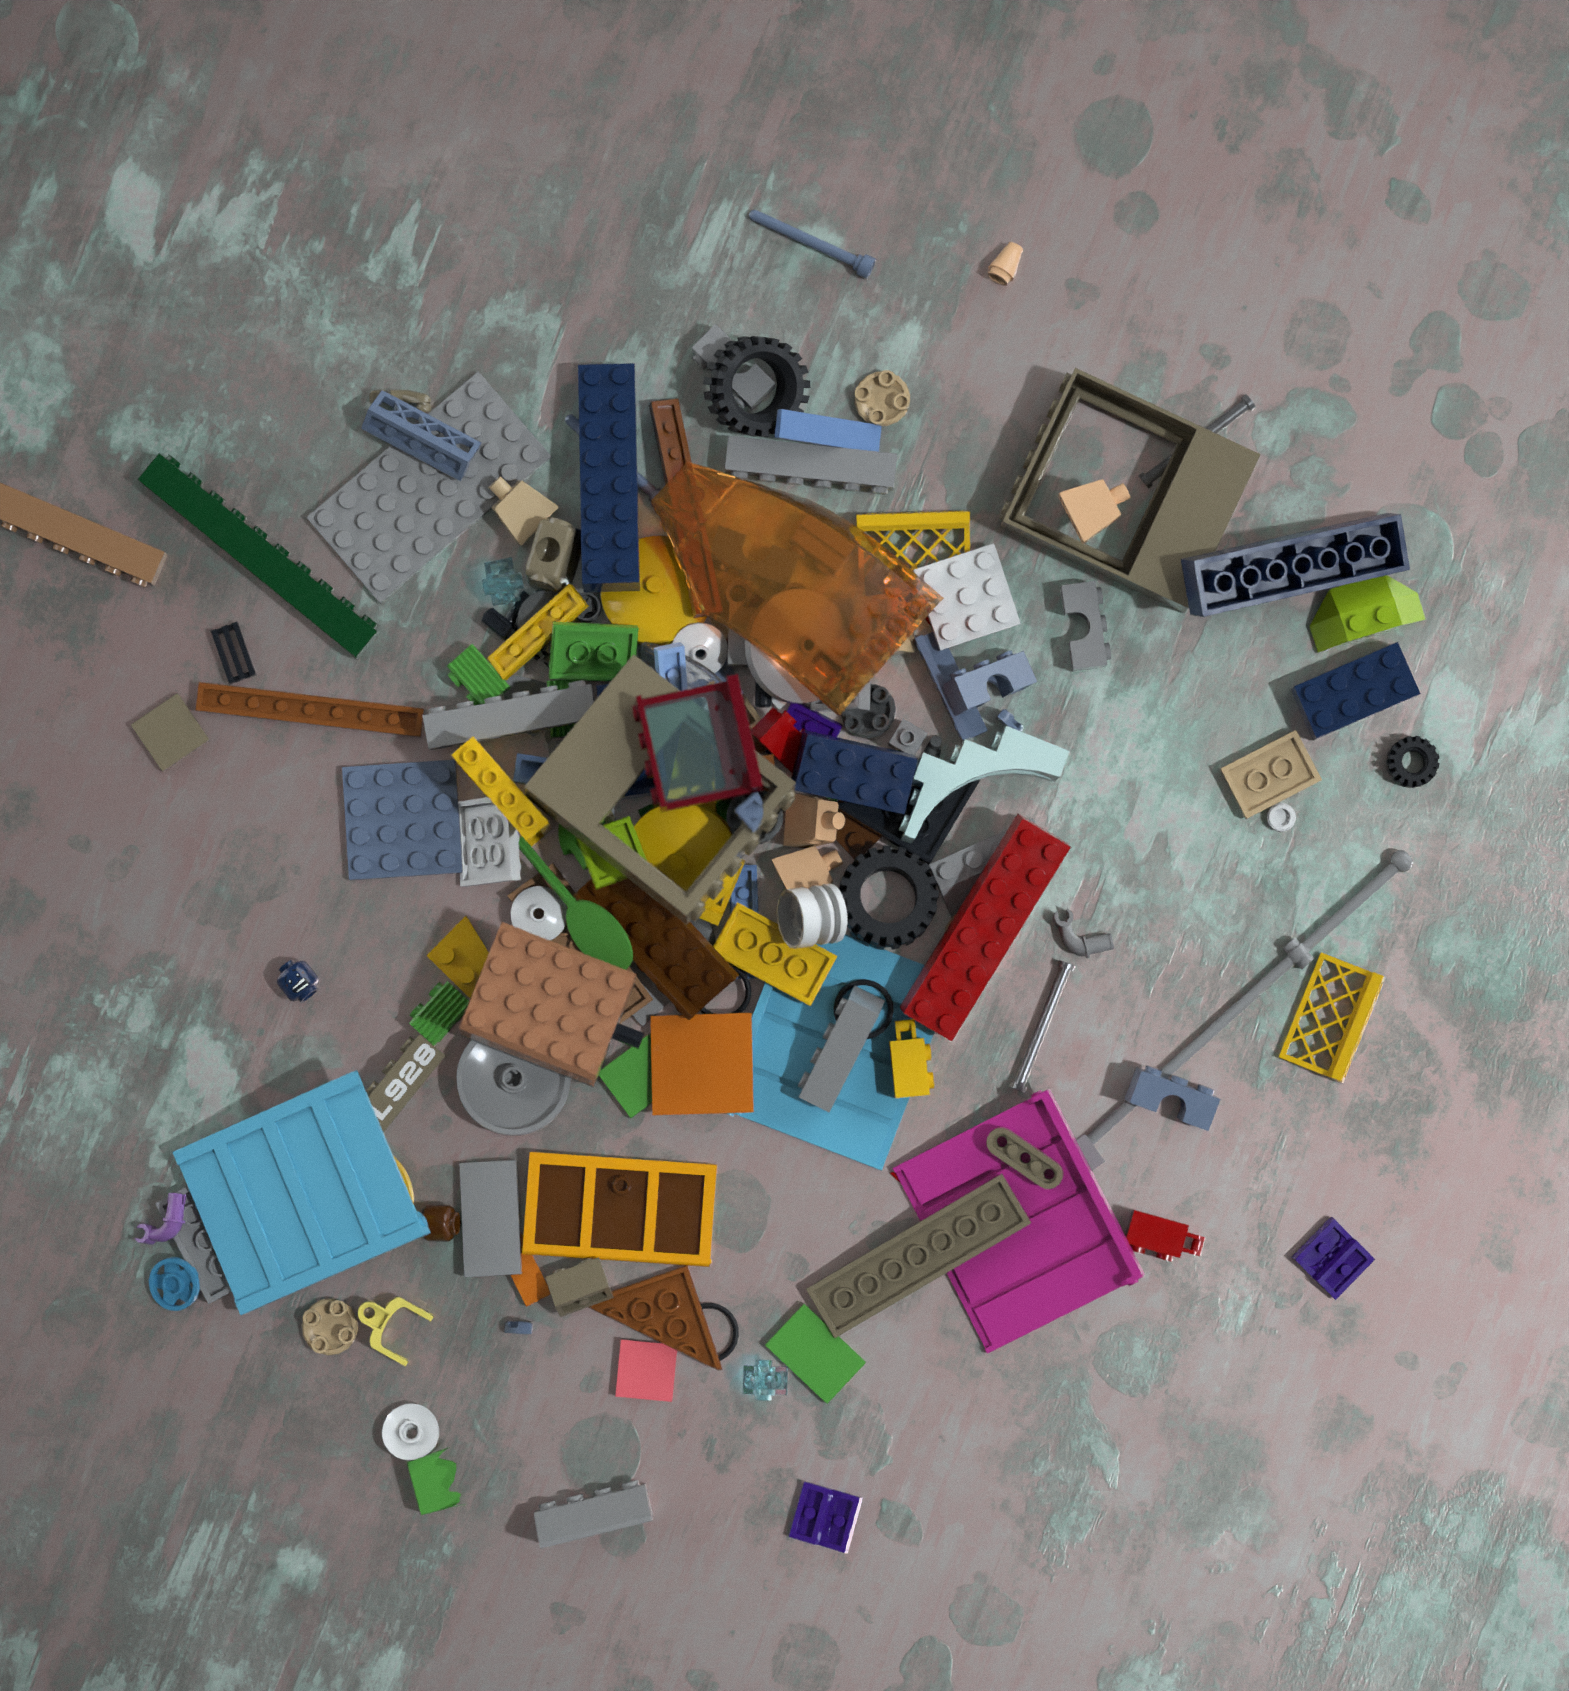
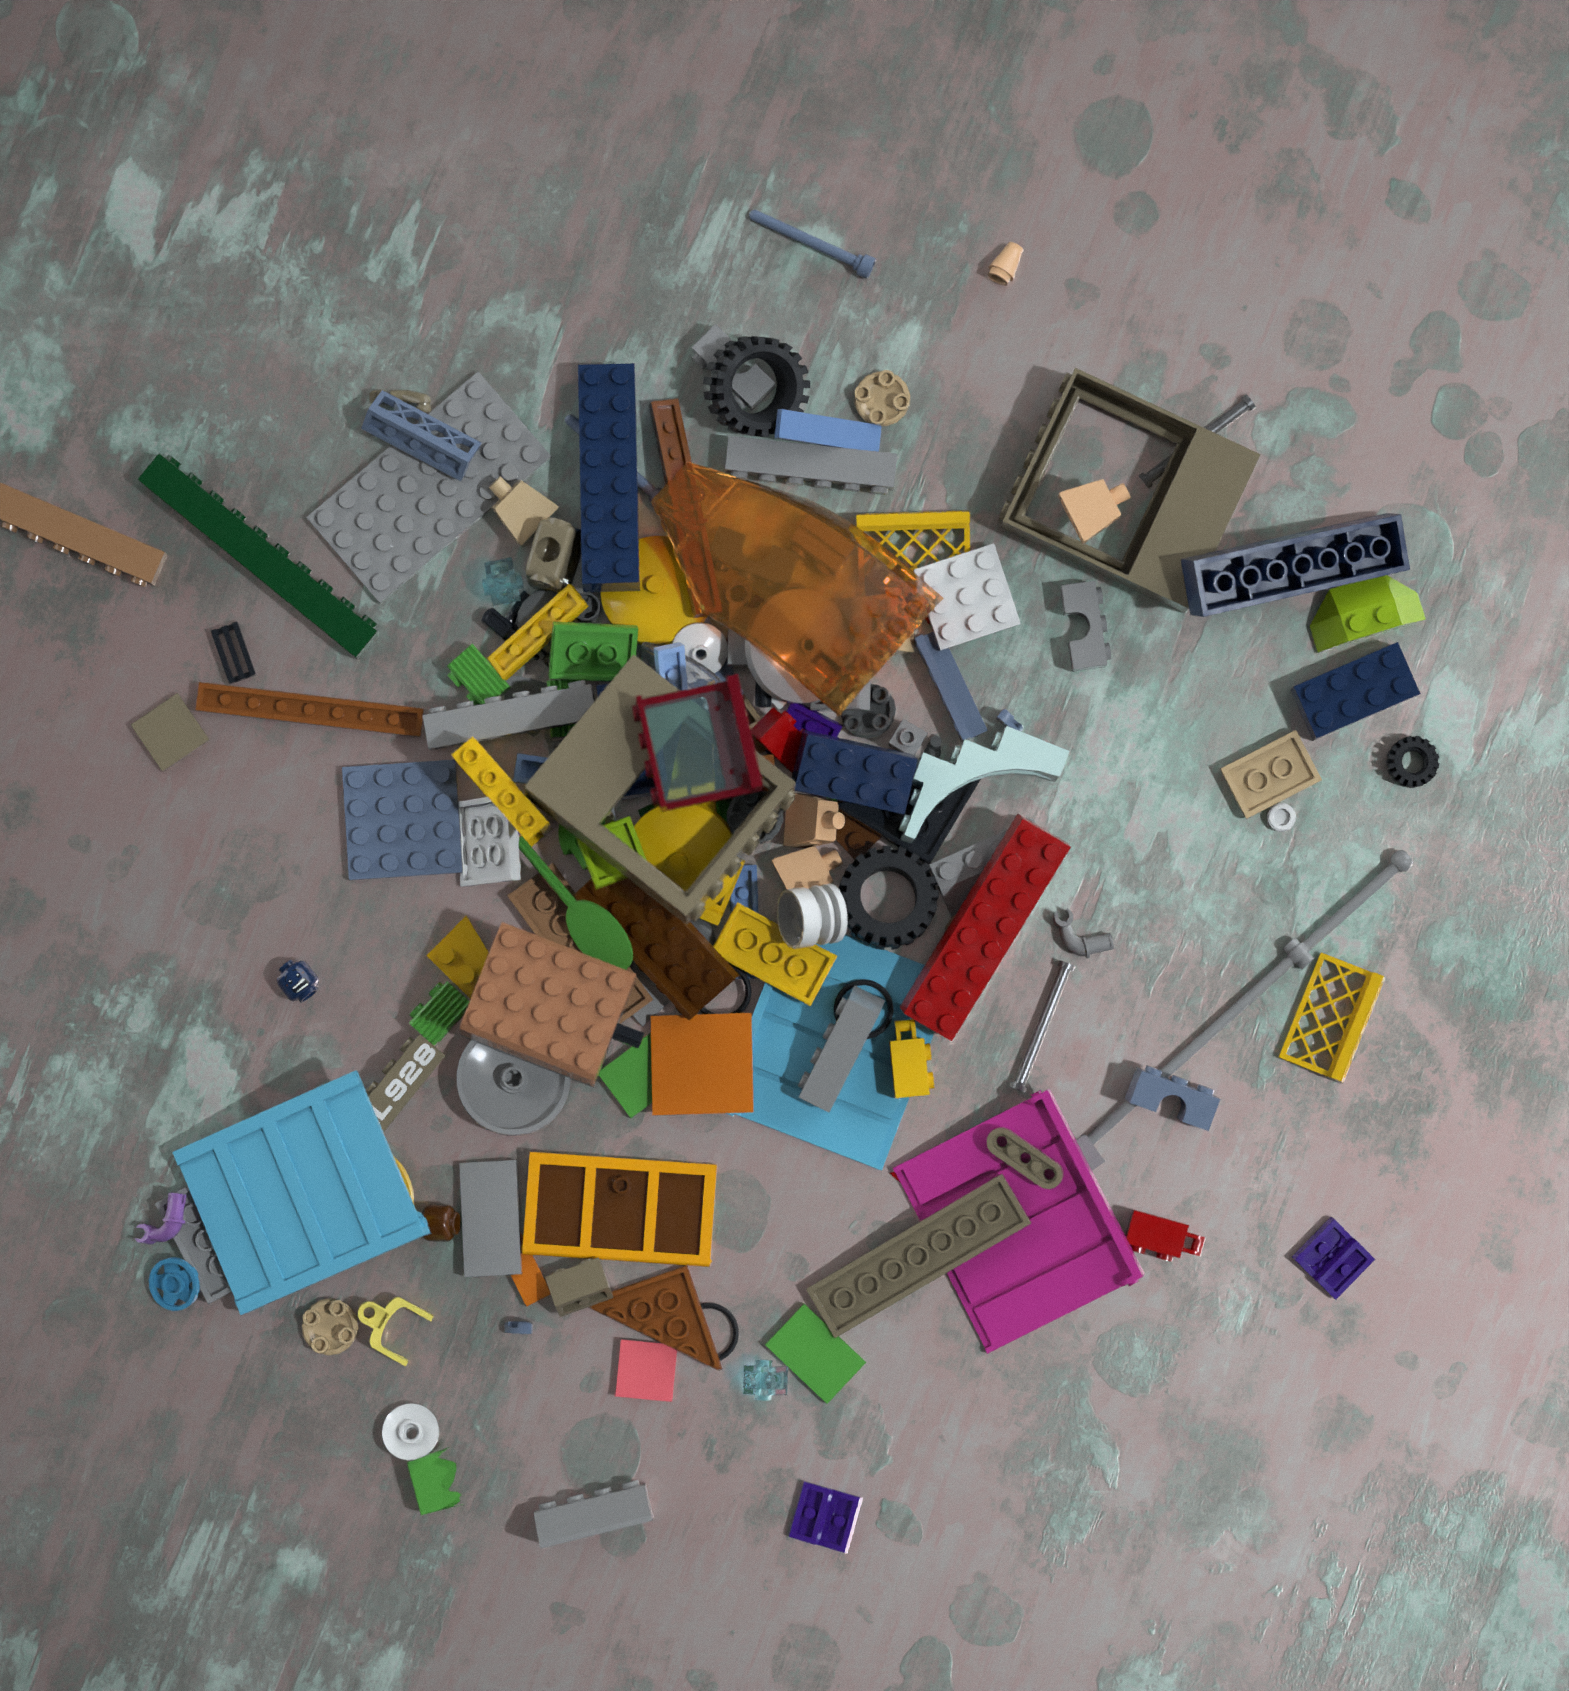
(546, 899): white dish -> none
(751, 812): sand blue tile -> none
(969, 689): sand blue arch -> none

